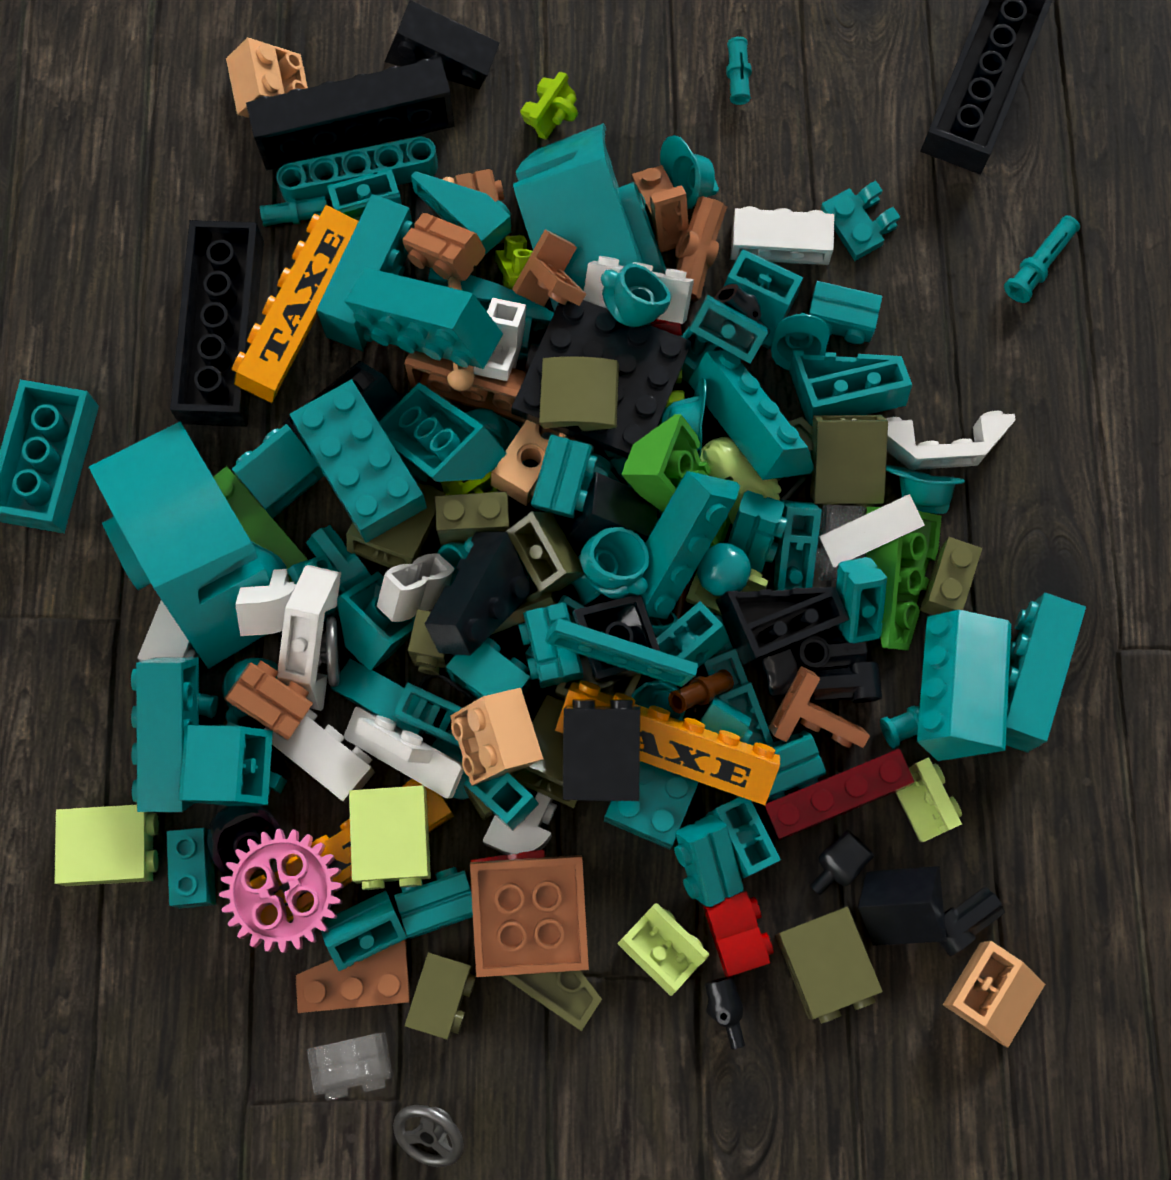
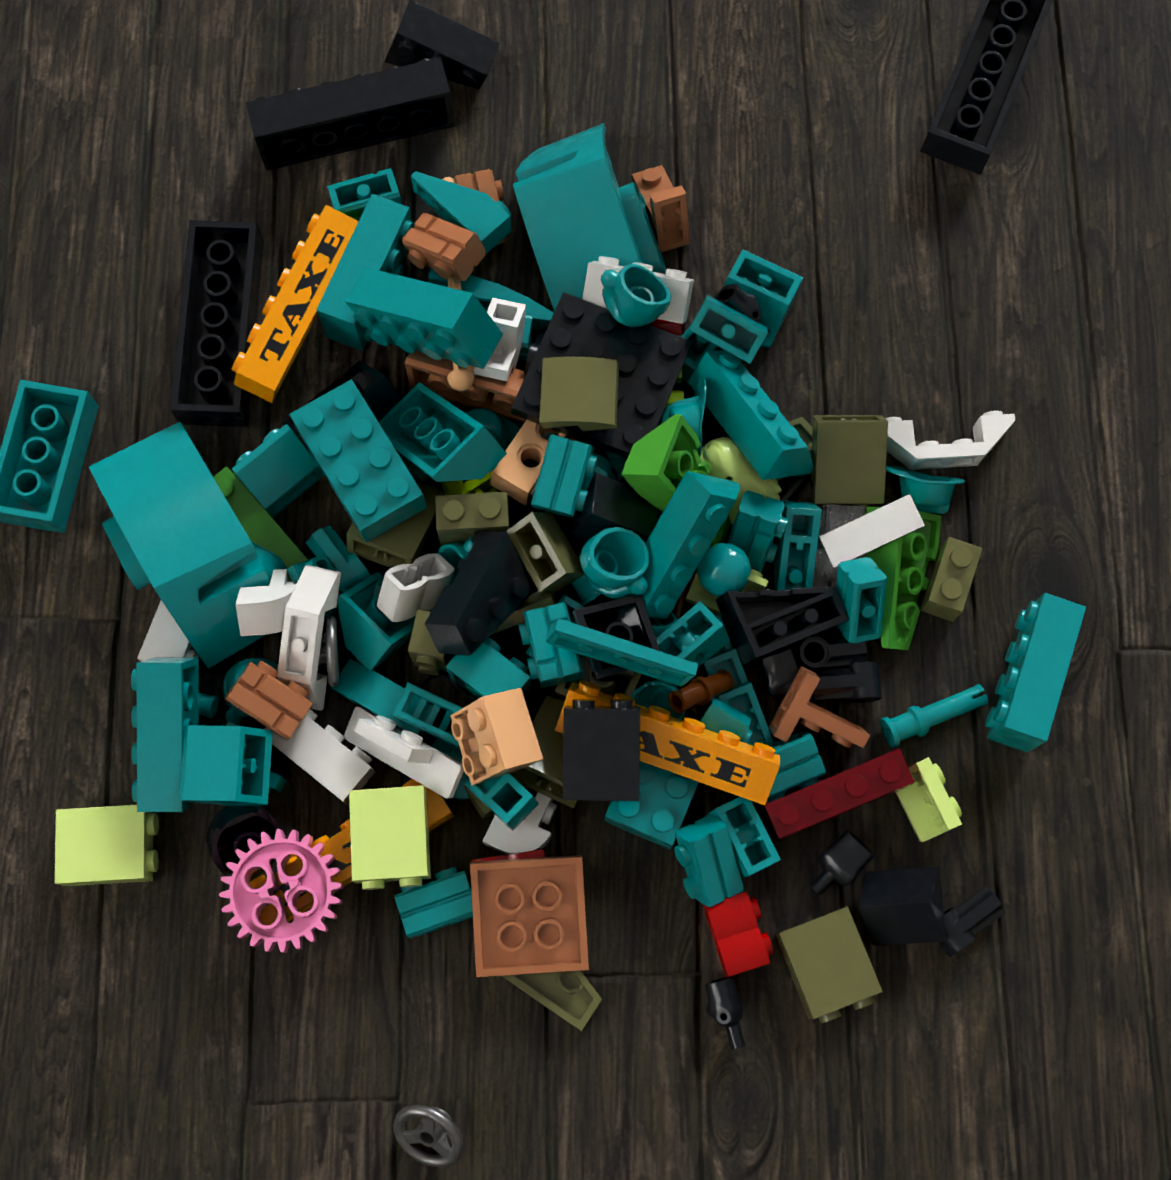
(190, 869): teal brick -> none
(263, 70): light nougat slope -> none
(292, 211): teal pin -> none
(350, 1064): clear brick -> none
(363, 931): teal brick -> none
(369, 159): teal beam -> none
(371, 982): nougat wing -> none
(440, 996): olive brick -> none
(512, 259): lime hips -> none
(545, 275): nougat bracket -> none
(554, 105): lime hips -> none
(663, 948): yellowish green bracket -> none
(688, 169): teal piece -> none
(698, 244): nougat piece -> none
(738, 70): teal pin -> none
(783, 235): white brick -> none
(799, 333): teal piece -> none
(846, 311): teal brick -> none
(849, 383): teal wedge -> none
(853, 223): teal plate -> none
(964, 685): teal slope -> none
(995, 992): light nougat slope -> none
(1035, 268): teal pin -> none

